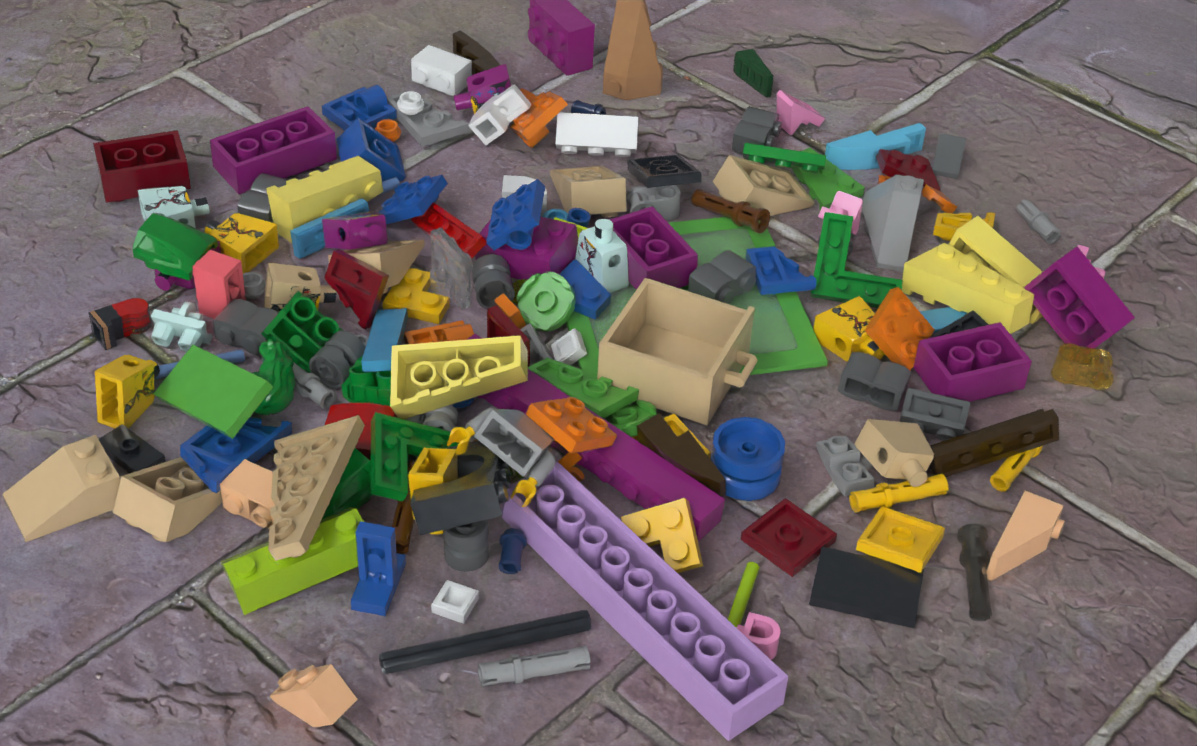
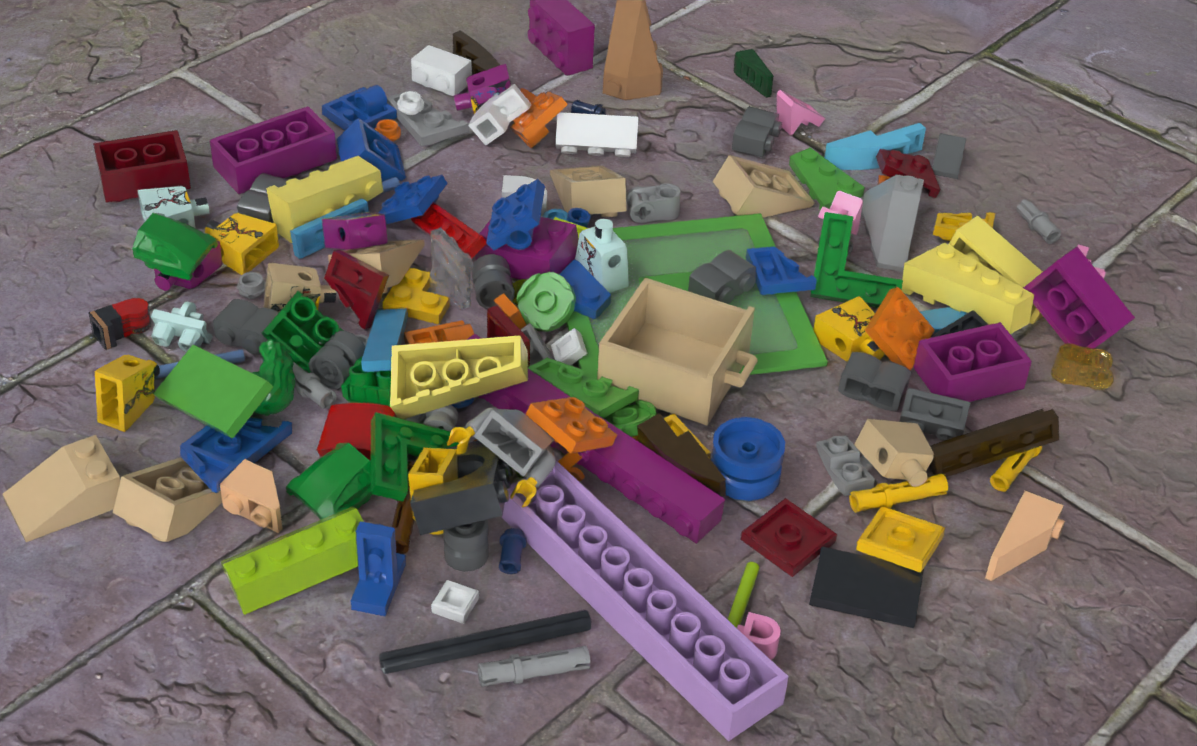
(130, 450): black plate -> none
(217, 282): coral brick -> none
(305, 482): tan wing -> none
(314, 695): light nougat slope -> none
(654, 249): magenta brick -> none
(664, 171): black tile -> none
(673, 528): yellow plate -> none
(740, 213): reddish brown pin -> none
(784, 157): green wing -> none
(938, 197): orange tile -> none
(975, 559): clear smoke pin -> none

